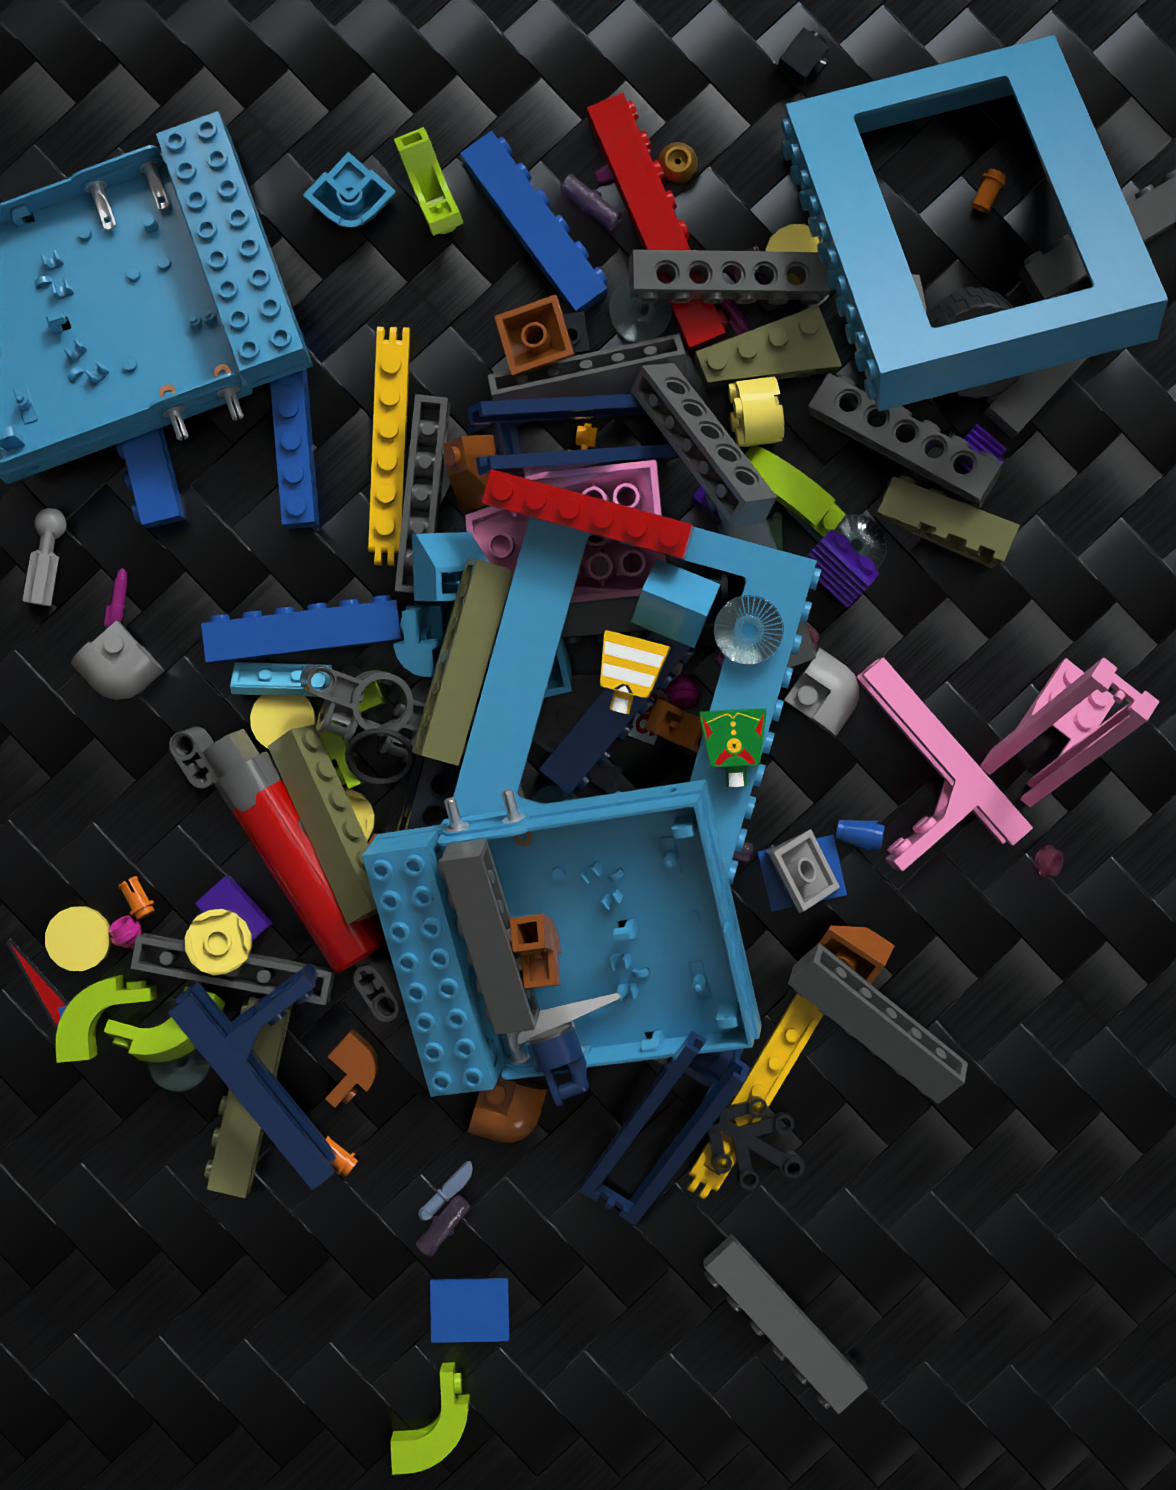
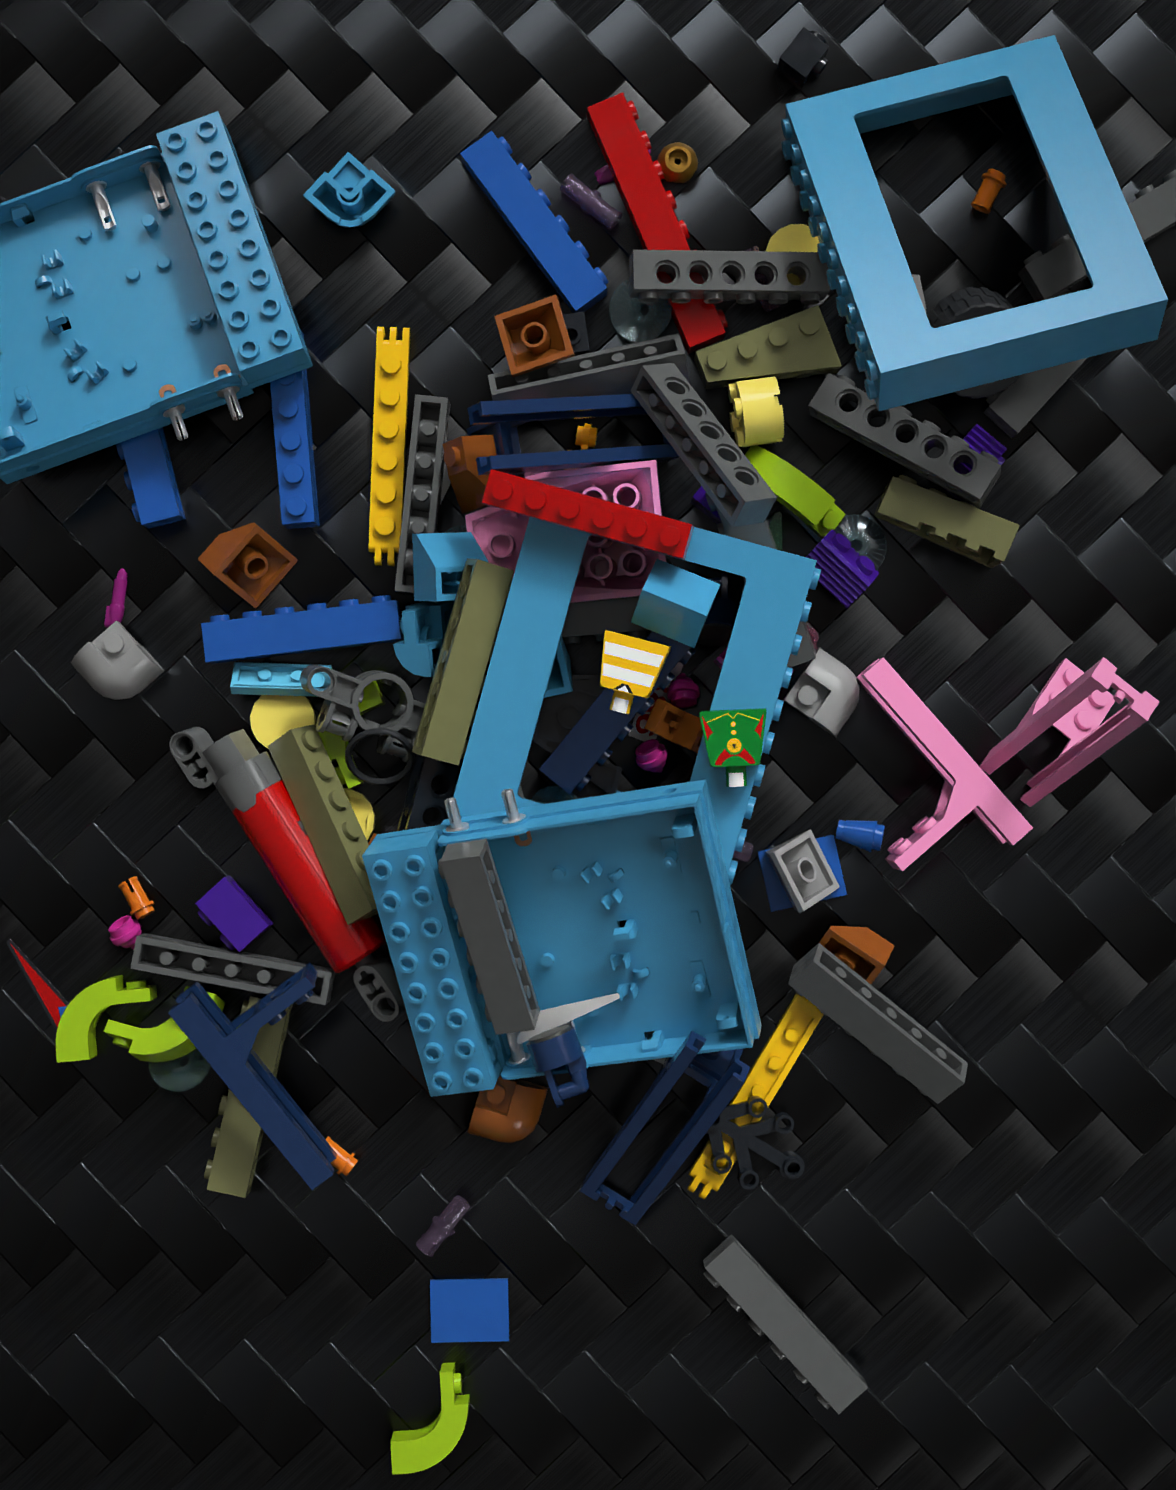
(44, 562): light grey piece -> none
(78, 938): light yellow tile -> none
(218, 942): light yellow tile -> none
(248, 562): none -> dark orange slope
(360, 1064): dark orange brick -> none
(428, 182): lime arch -> none
(448, 1190): sand blue piece -> none
(539, 947): dark orange brick -> none
(651, 756): none -> dark pink plate
(731, 621): clear light blue dish -> none
(736, 318): magenta piece -> none
(1049, 861): clear pink plate -> none

